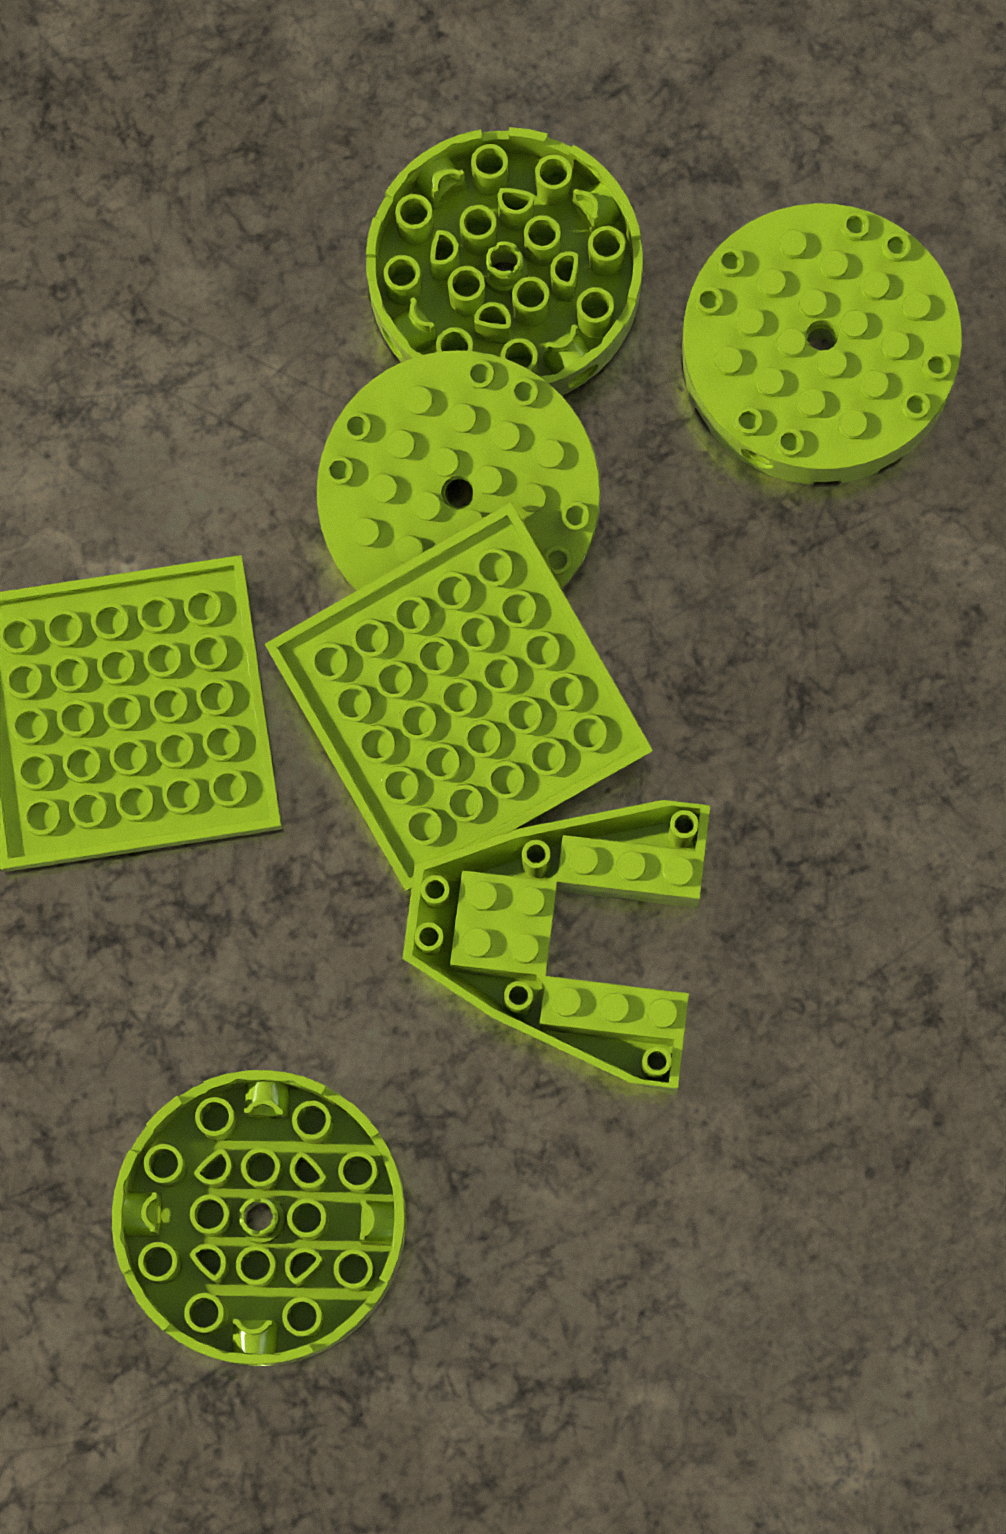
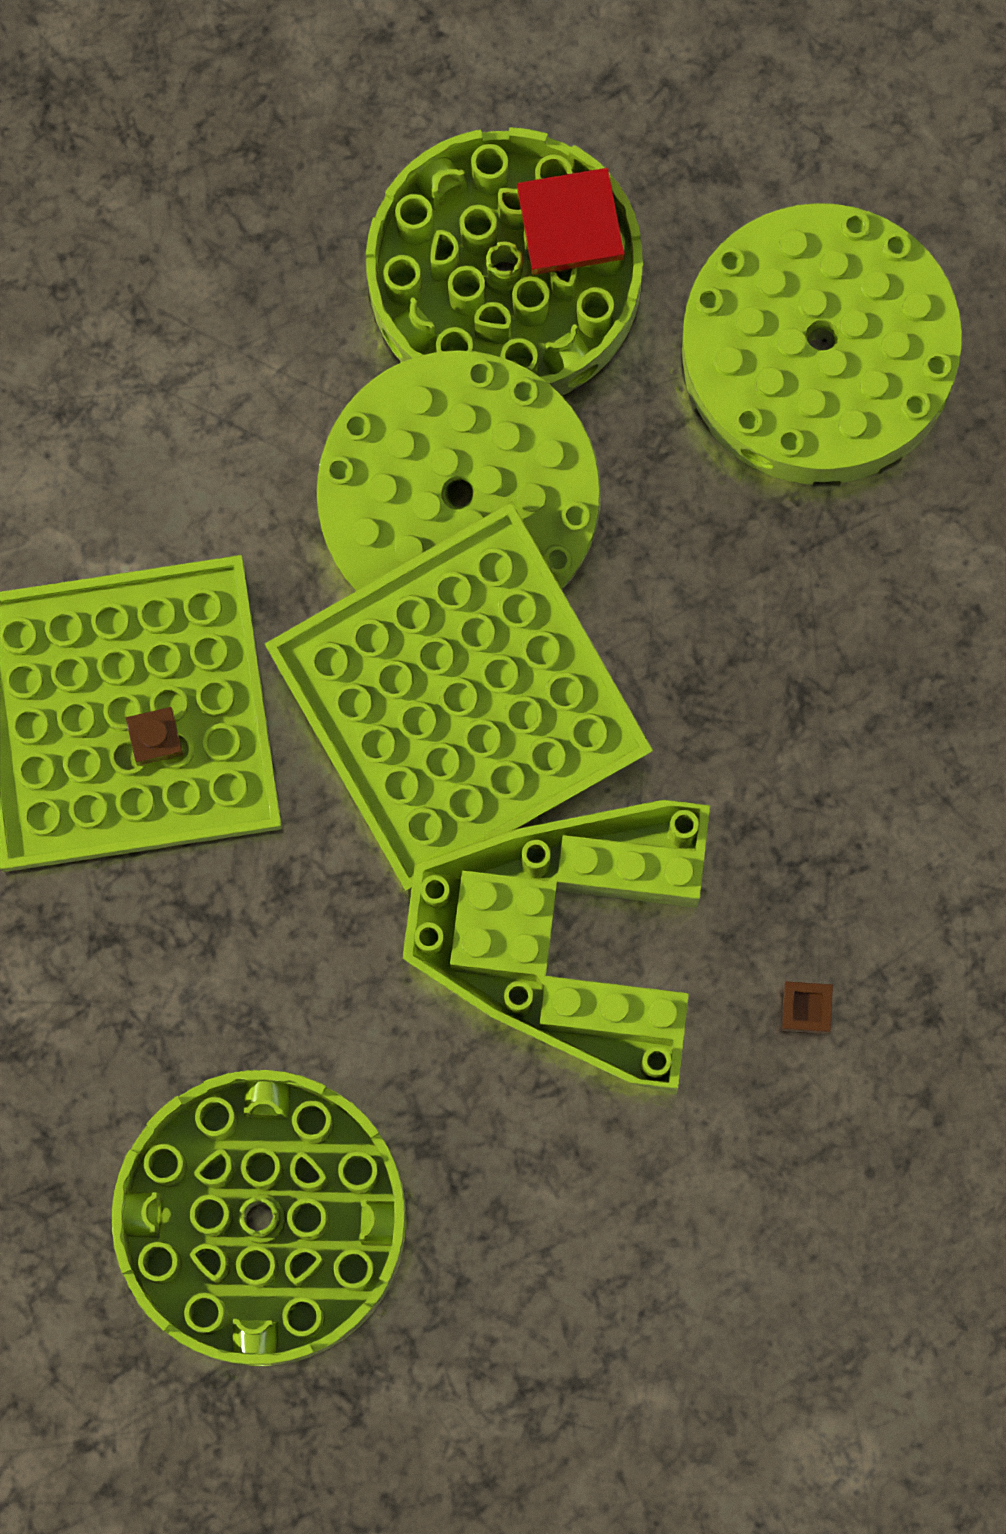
(154, 736): none -> reddish brown plate
(570, 221): none -> red tile
(807, 1007): none -> reddish brown plate

